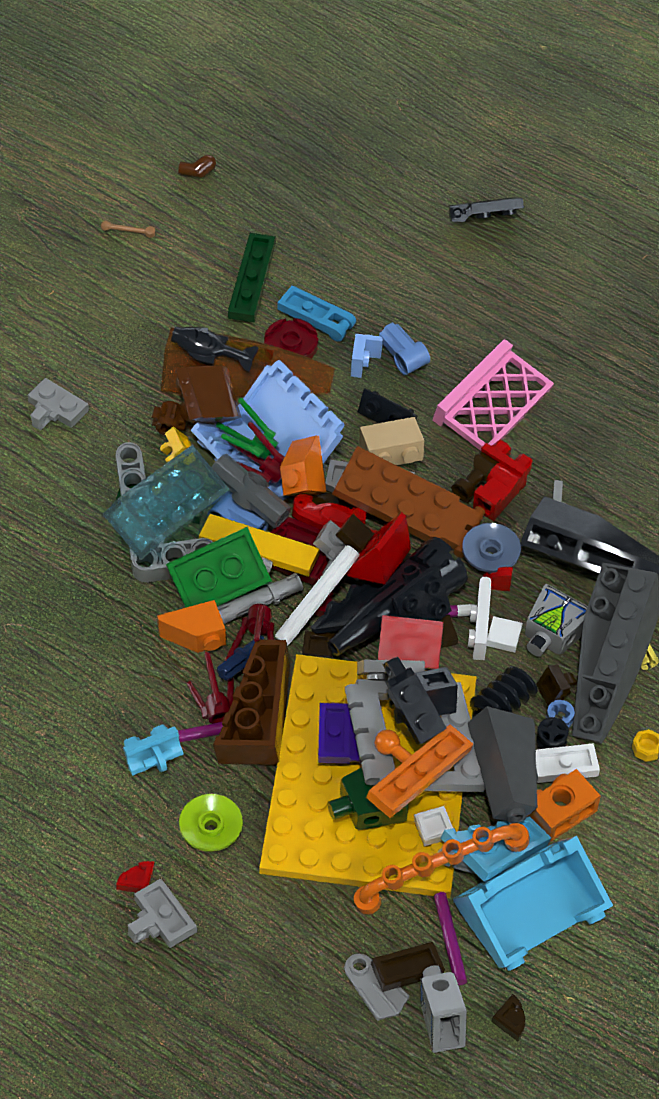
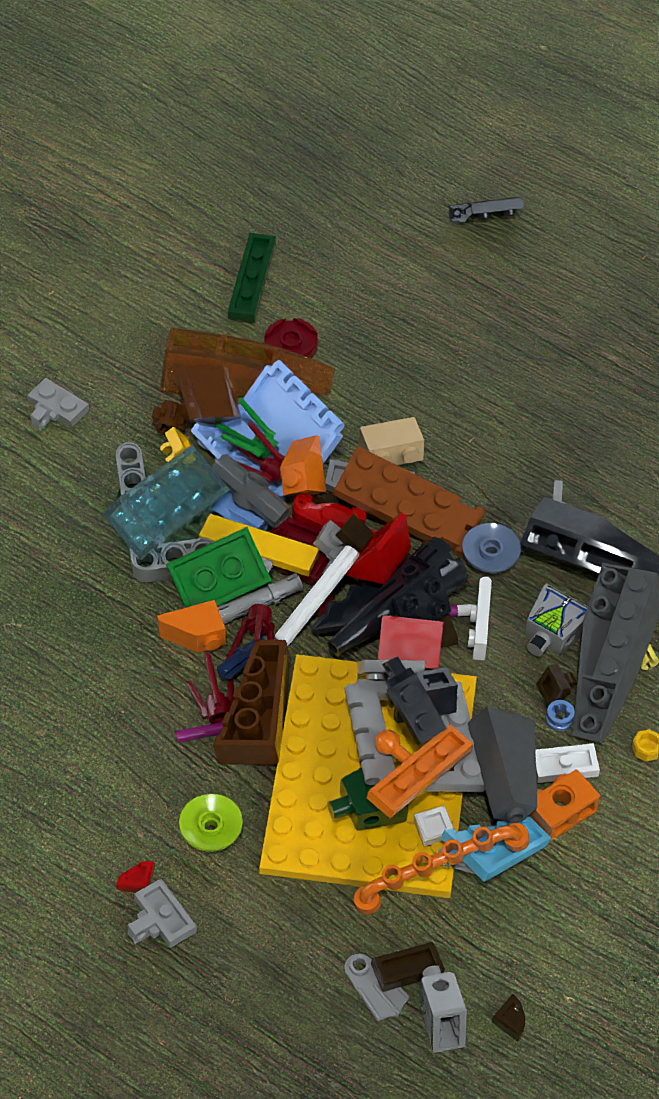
(149, 231): medium nougat hinge -> none
(153, 750): medium azure hips -> none
(199, 168): reddish brown arm -> none
(206, 345): black animal -> none
(316, 312): dark azure plate -> none
(317, 645): dark brown tile -> none
(336, 735): dark purple plate -> none
(364, 348): light blue bracket -> none
(382, 409): black hinge -> none
(407, 354): medium blue piece -> none
(450, 937): magenta bar -> none
(472, 387): bright pink fence -> none
(500, 580): red tile -> none
(502, 477): red hips -> none
(504, 634): white tile -> none
(505, 691): black piece -> none
(534, 901): medium azure windscreen -> none
(553, 729): black wheel -> none

